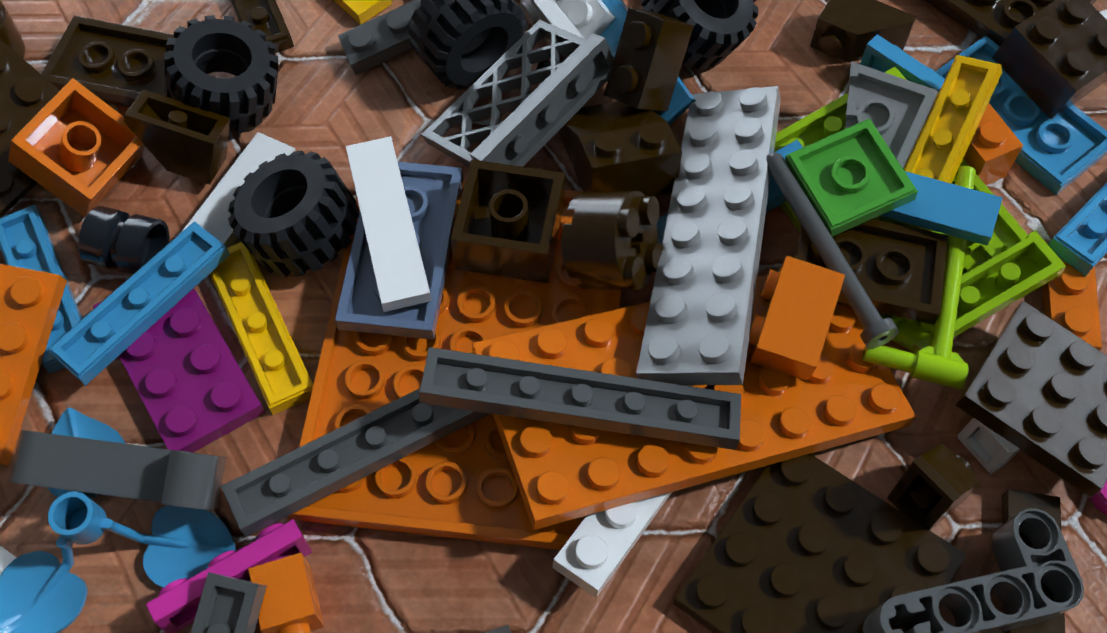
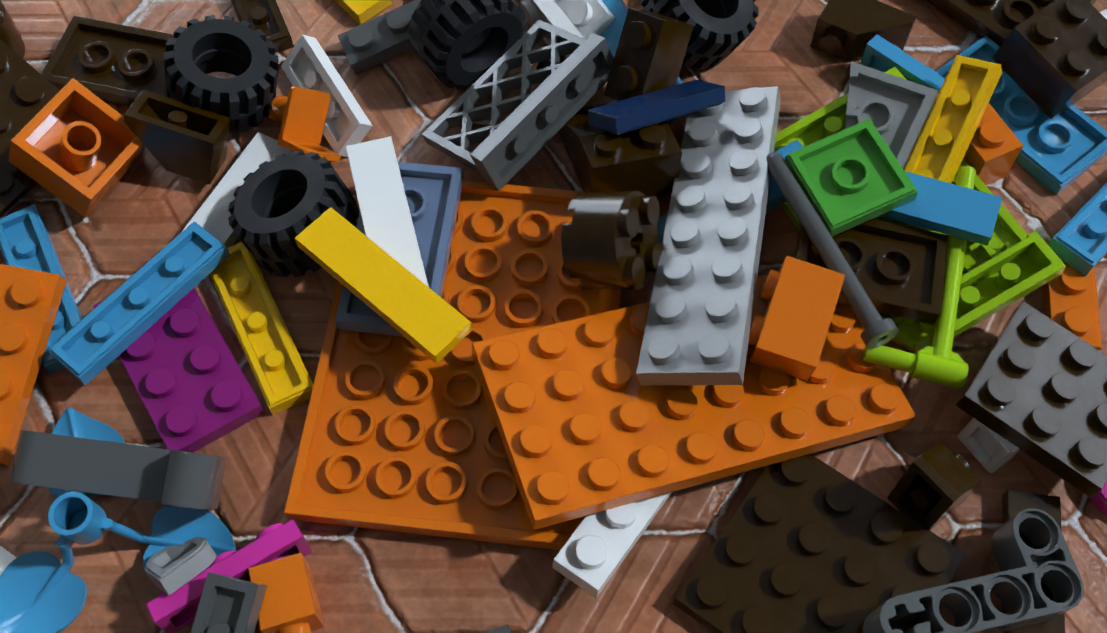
(121, 240): black wheel -> none
(179, 564): none -> light grey tile
(303, 121): none -> orange bracket
(311, 69): none -> white plate
(340, 459): dark grey plate -> none
(384, 285): none -> yellow tile
(508, 221): dark brown brick -> none
(581, 398): dark grey plate -> none
(656, 106): none -> dark blue tile

